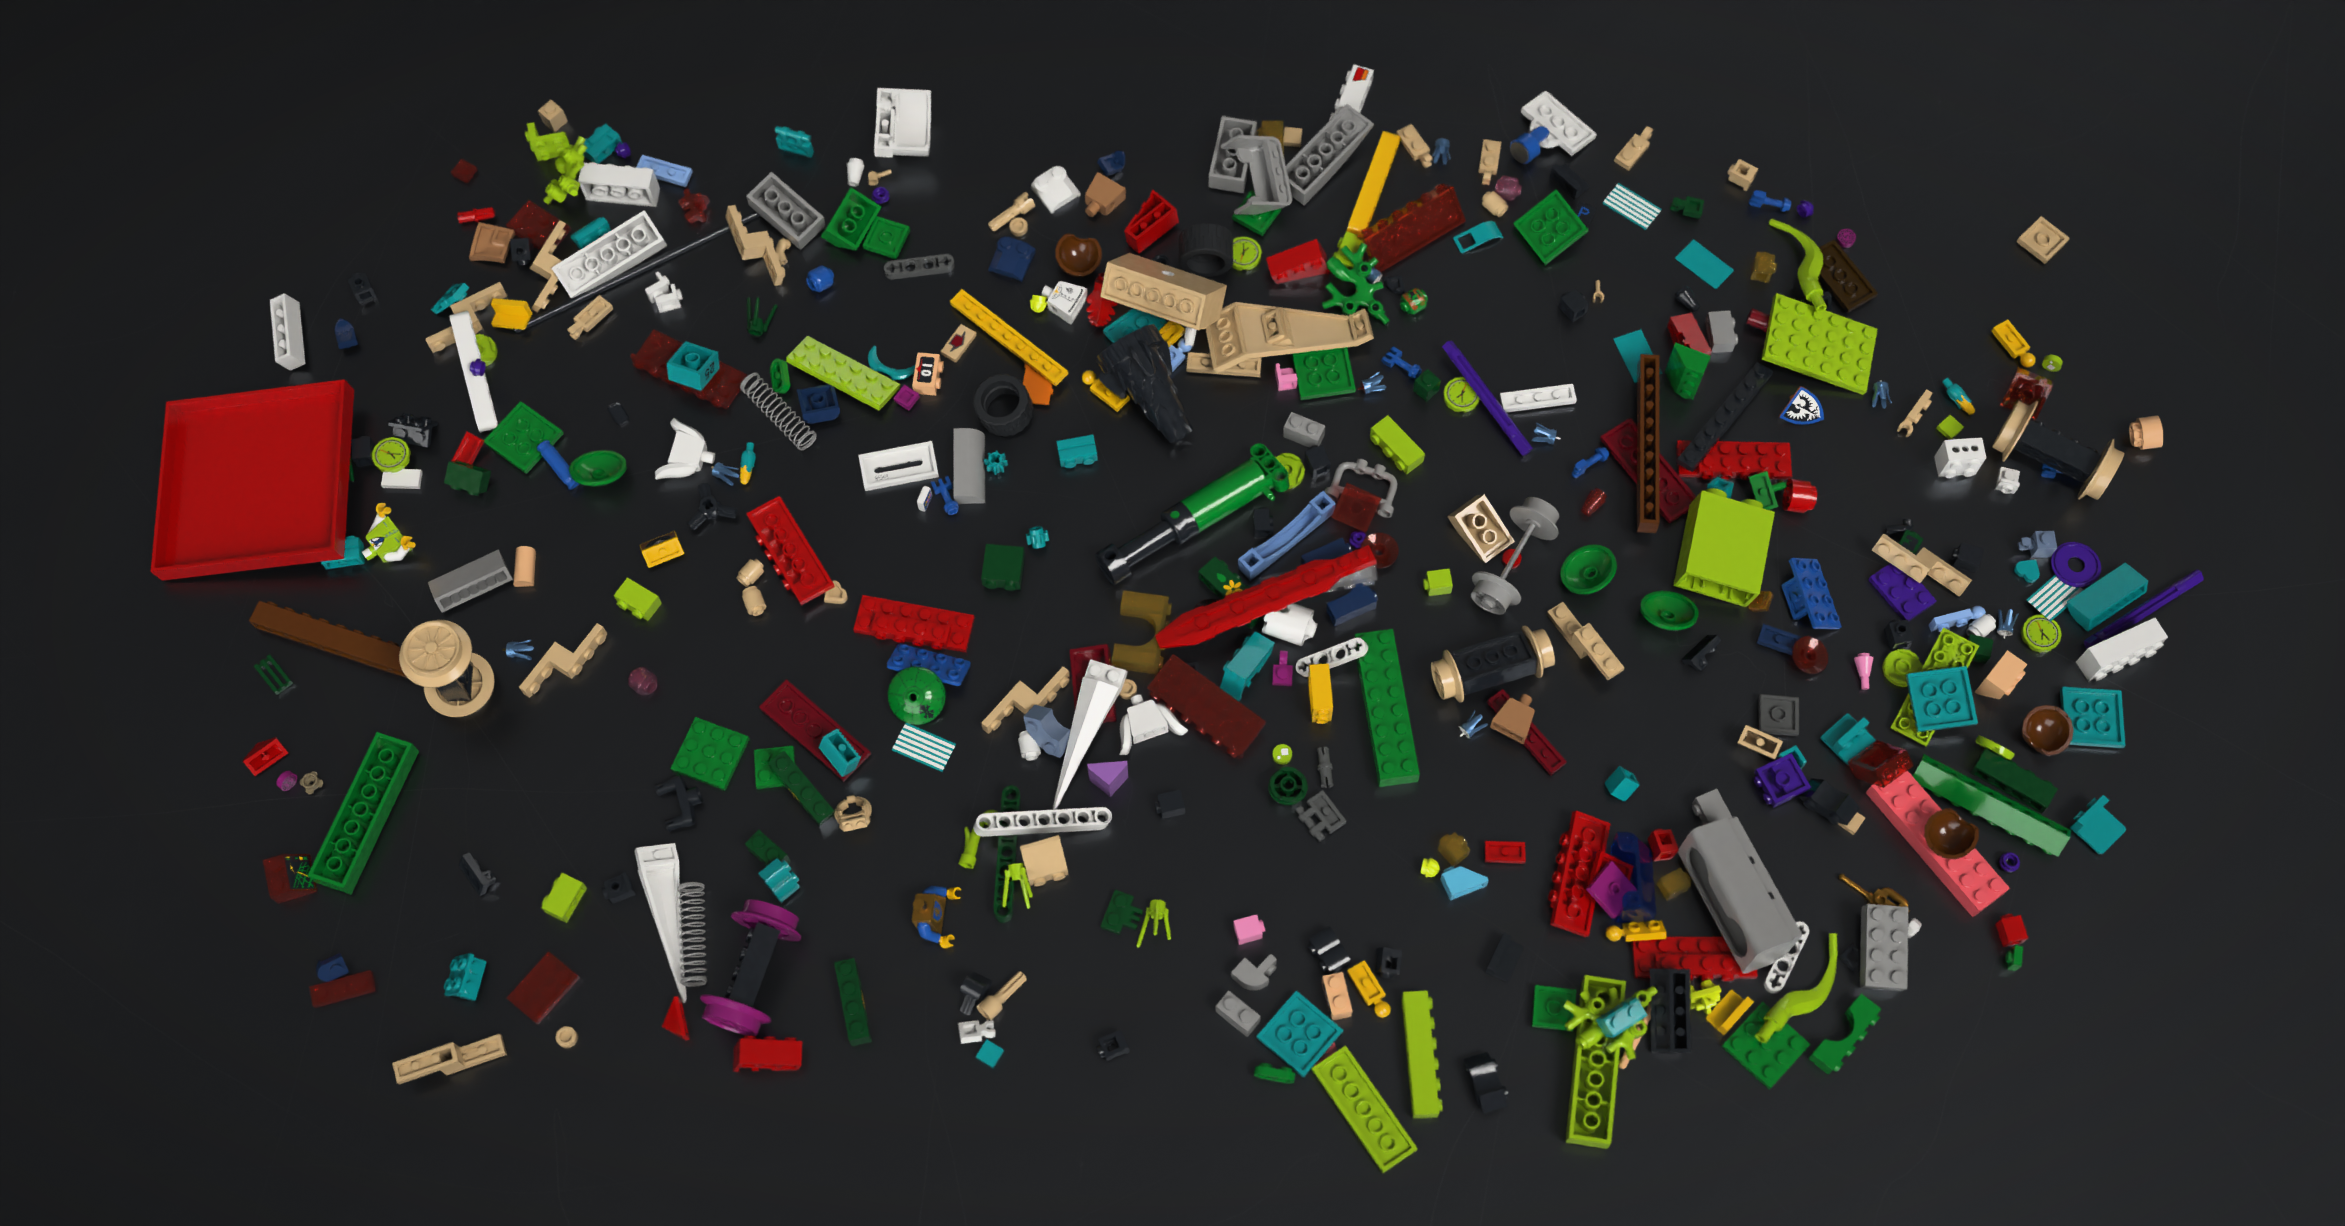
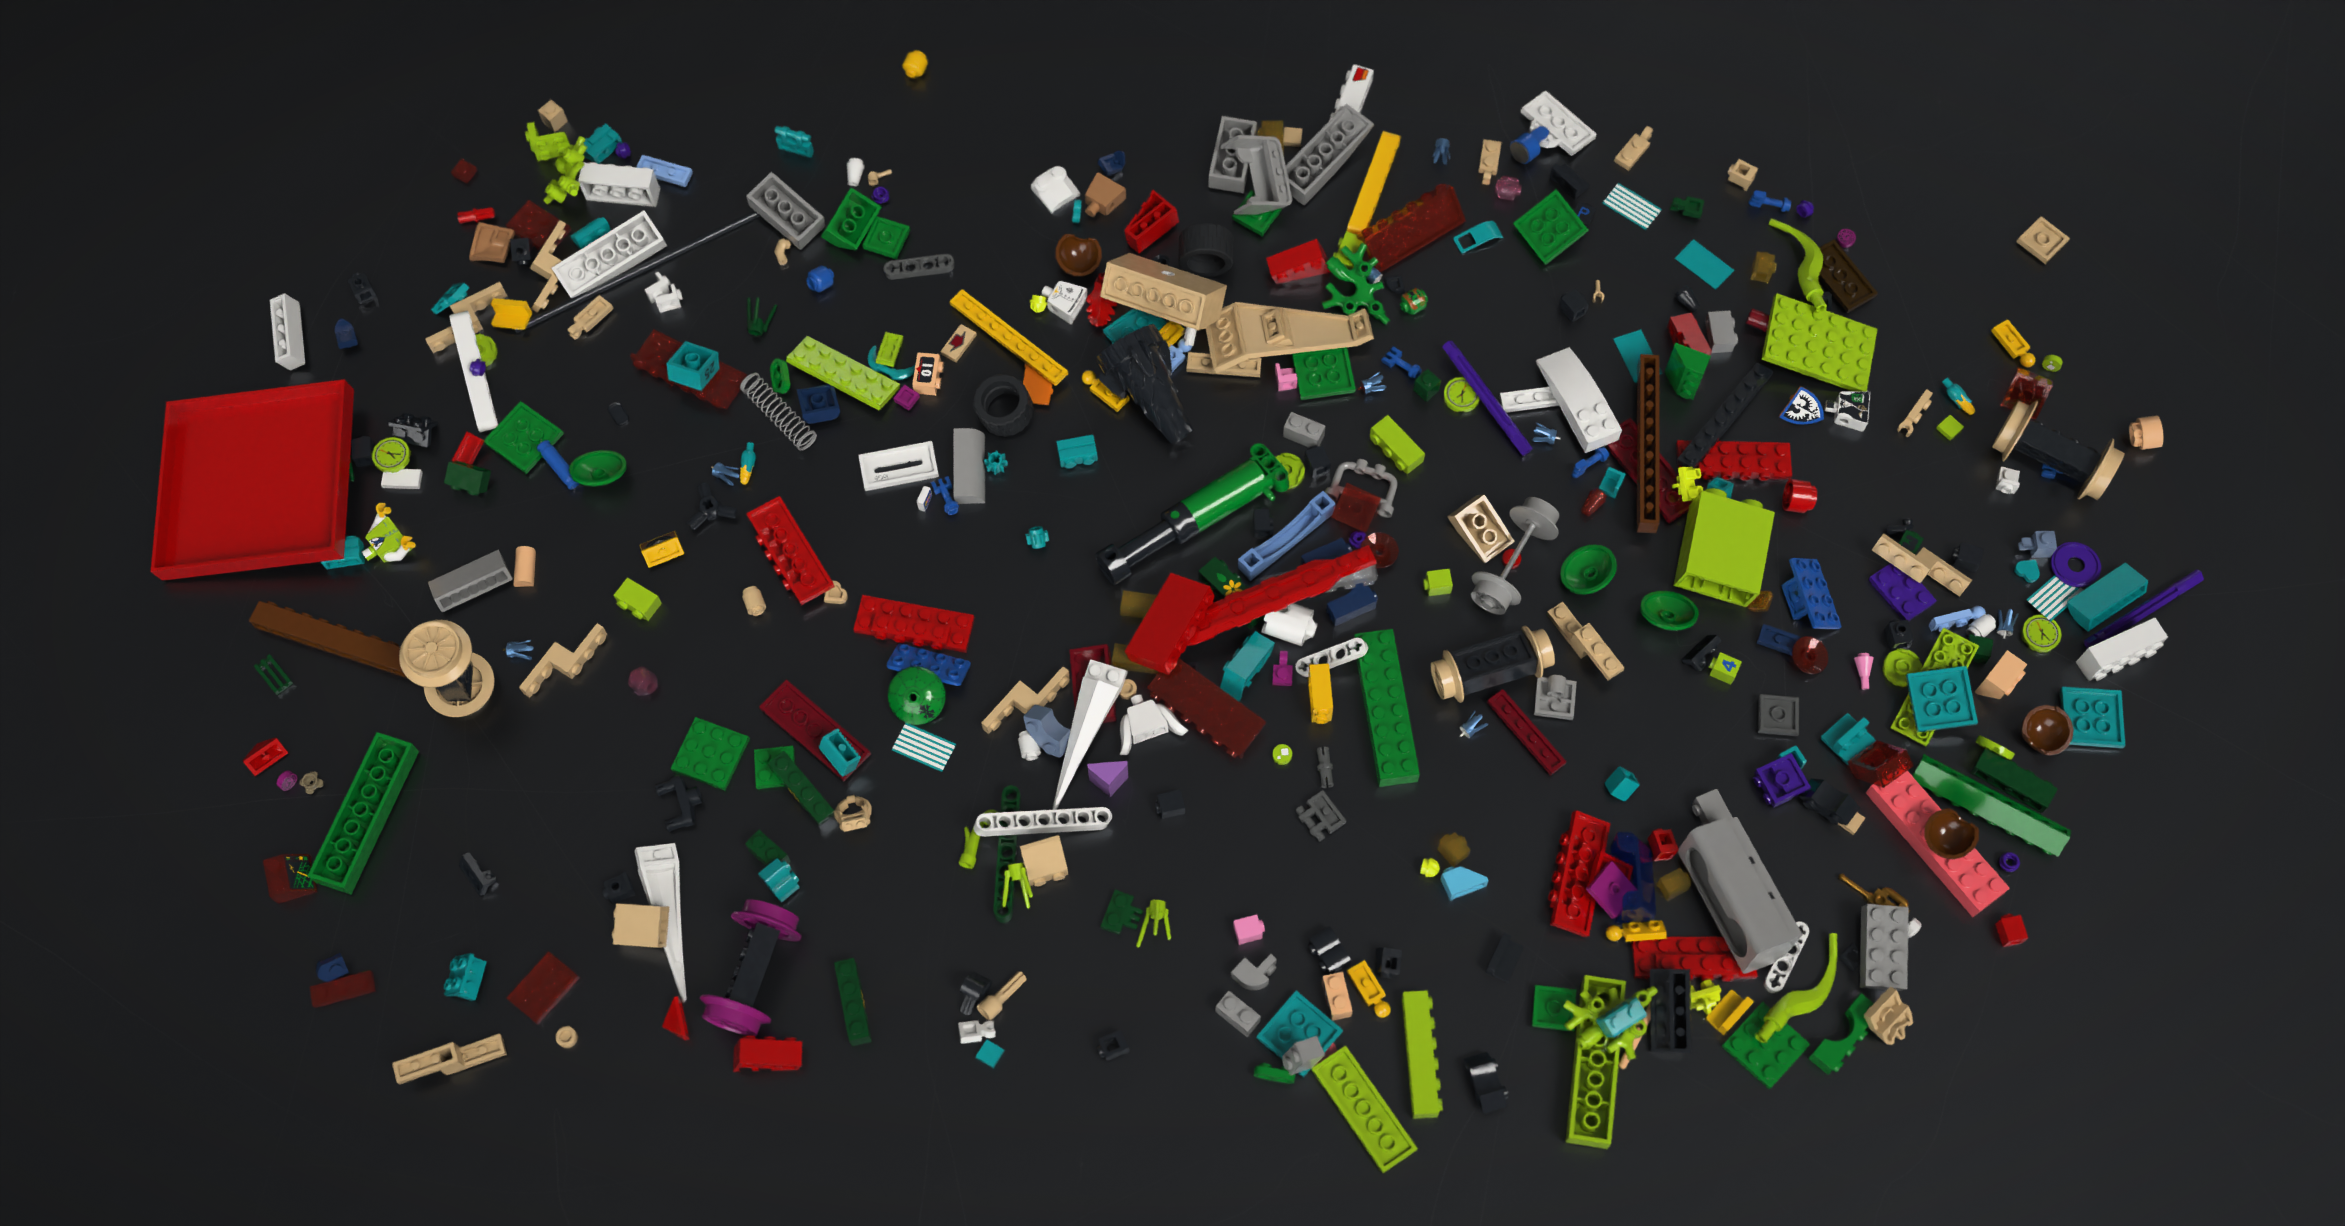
(563, 897): lime brick -> none
(640, 925): none -> tan brick
(687, 453): white torso -> none
(687, 893): light grey piece -> none
(697, 203): clear red hips -> none
(750, 572): tan brick -> none
(755, 245): tan bracket -> none
(889, 349): none -> lime plate
(907, 127): white piece -> none
(915, 64): none -> yellow head
(929, 913): torso -> none
(1003, 567): dark green brick -> none
(1012, 258): dark blue slope -> none
(1018, 226): tan tile -> none
(1021, 206): tan piece -> none
(1077, 211): none -> teal tile
(1170, 623): none -> red brick
(1245, 253): lime tile -> none
(1287, 786): dark green cone -> none
(1303, 1055): none -> light grey brick
(1415, 145): tan plate -> none
(1494, 203): tan brick -> none
(1504, 852): red plate -> none
(1514, 718): medium nougat torso -> none
(1555, 697): none -> light grey plate
(1580, 400): none -> white slope
(1612, 482): none -> teal panel
(1686, 483): none -> neon yellow hips
(1724, 668): none -> lime brick
(1760, 742): tan brick -> none
(1764, 491): green plate -> none
(1850, 409): none -> torso
(1880, 388): flat silver piece -> none
(1889, 1016): none -> tan plate
(1960, 457): white piece -> none
(2014, 957): green plate -> none
(2097, 826): teal bracket -> none

